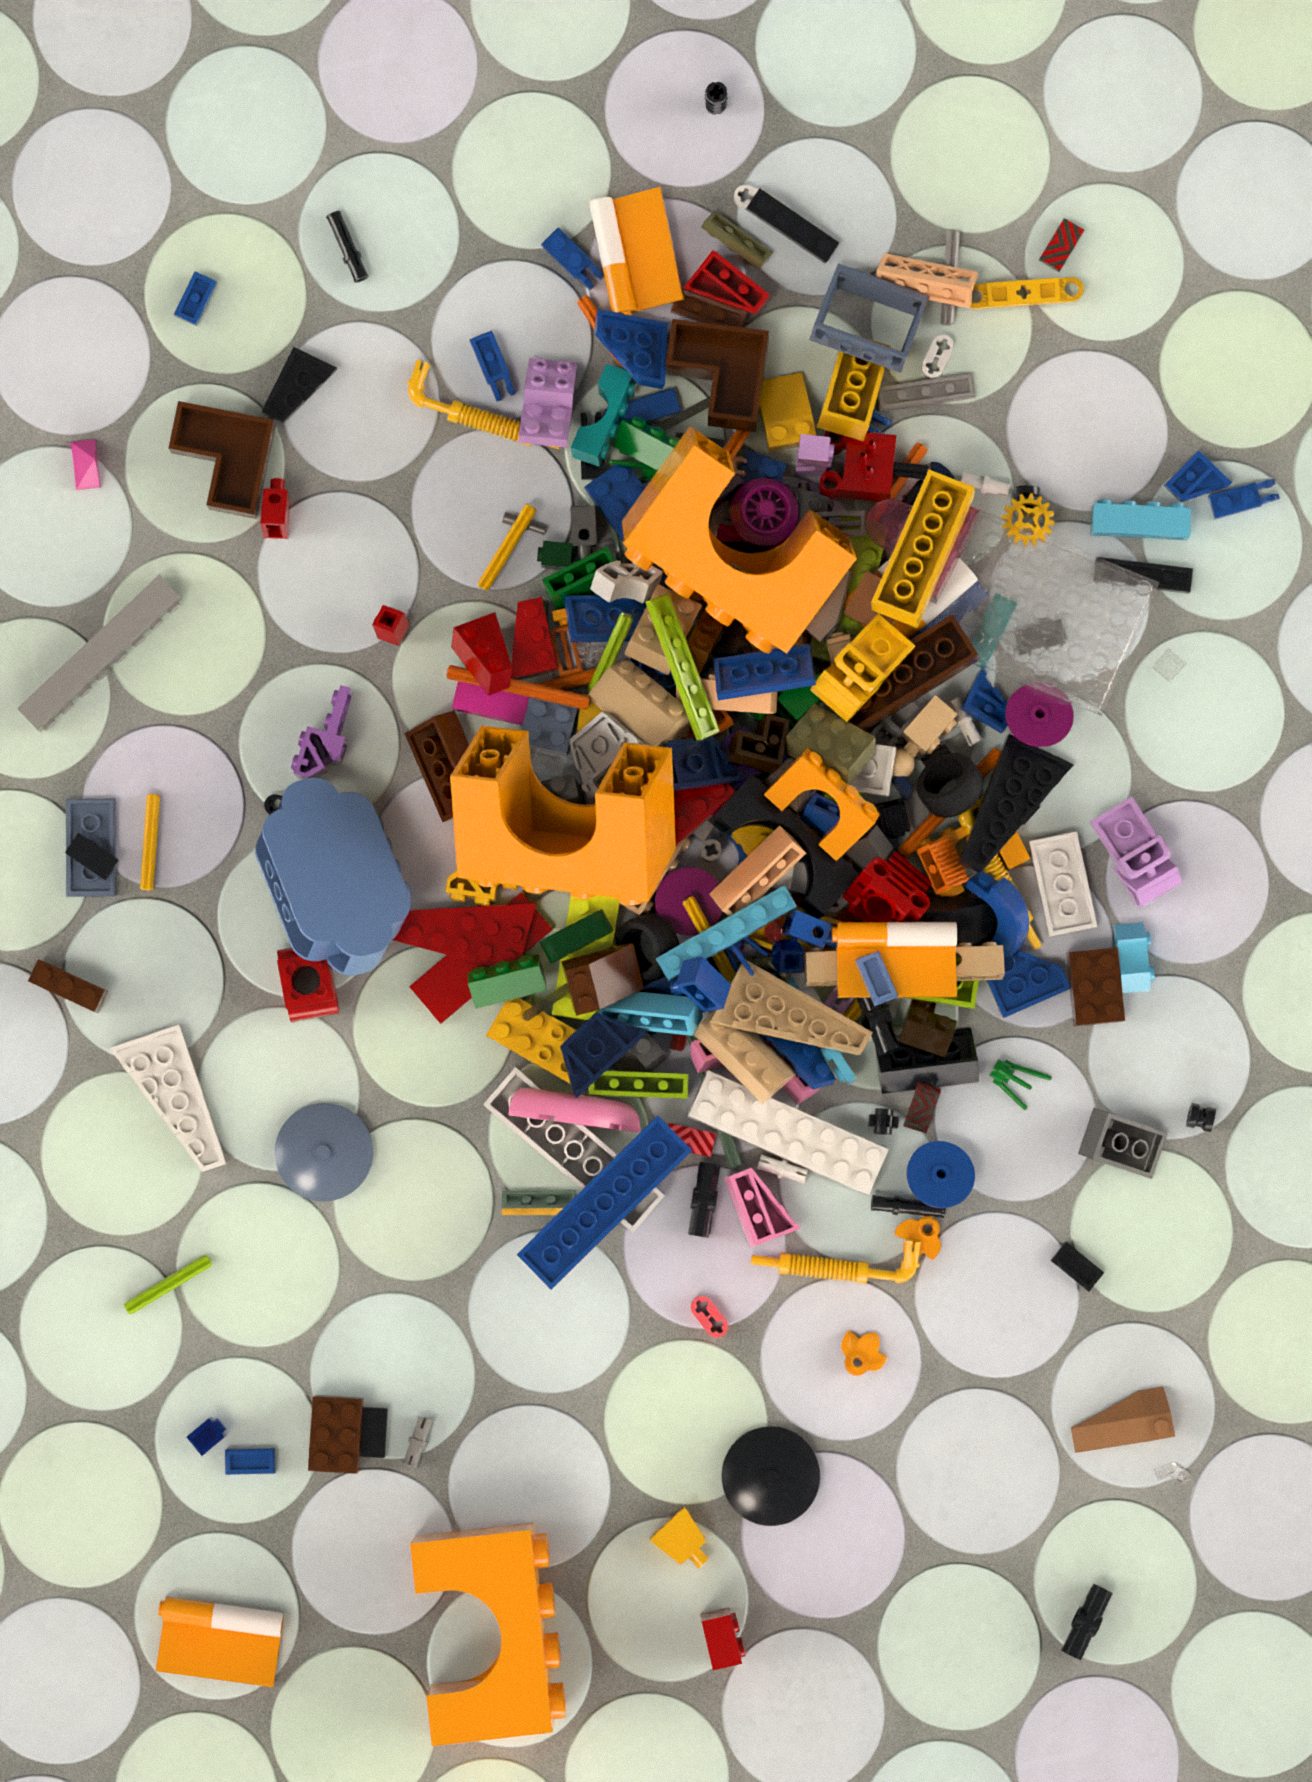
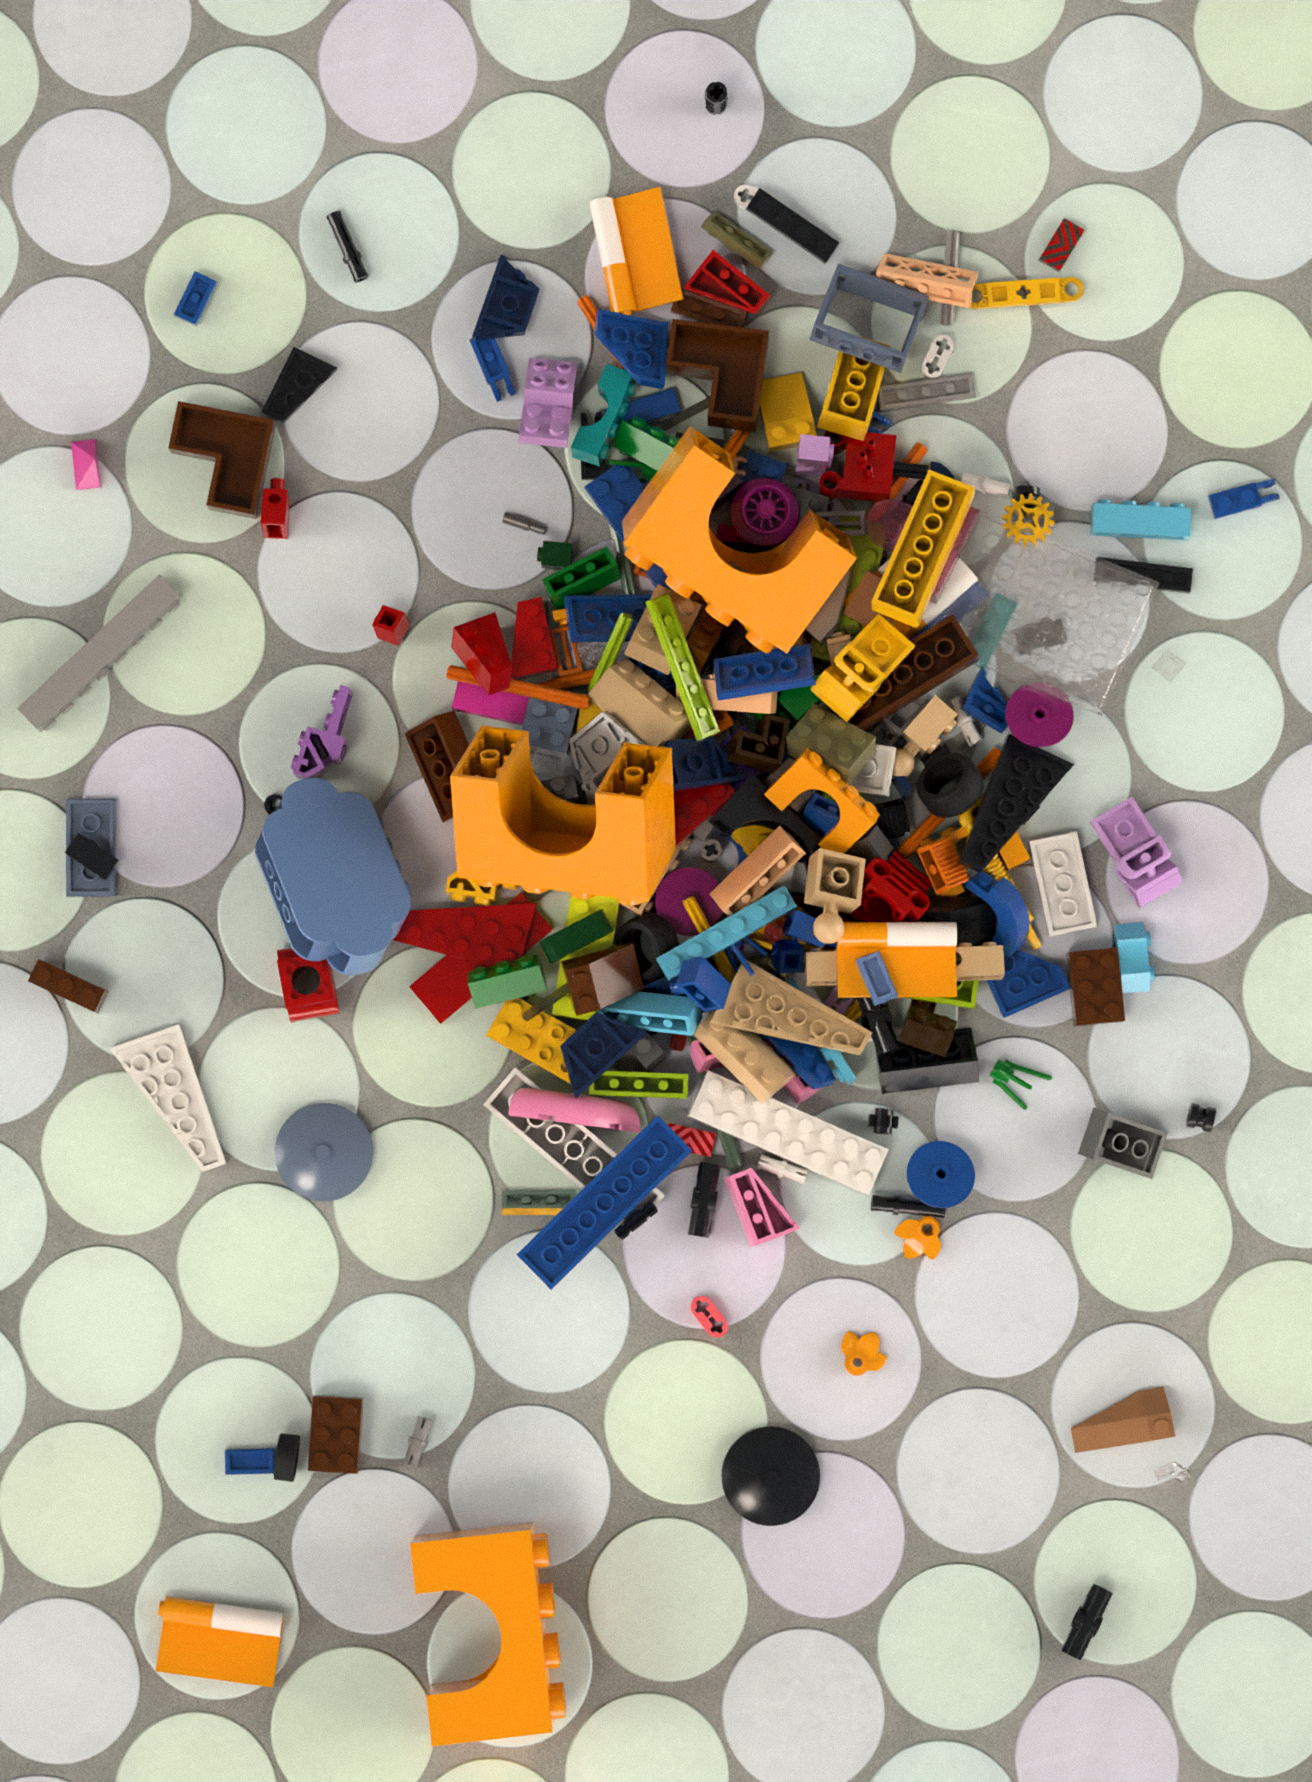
(150, 842): yellow axle -> none
(168, 1284): lime axle -> none
(207, 1435): clear blue brick -> none
(286, 1457): none -> black tyre
(374, 1432): black tile -> none
(462, 413): yellow piece -> none
(507, 304): none -> dark blue wing
(507, 547): yellow axle -> none
(570, 257): blue hinge -> none
(583, 518): dark grey torso -> none
(625, 581): white brick -> none
(636, 1220): none -> black axle
(681, 1539): yellow torso -> none
(721, 1640): red brick -> none
(836, 885): none -> tan brick
(842, 1269): yellow piece -> none
(922, 1107): clear smoke tile -> none
(1077, 1266): black tile -> none
(1196, 479): blue wing -> none

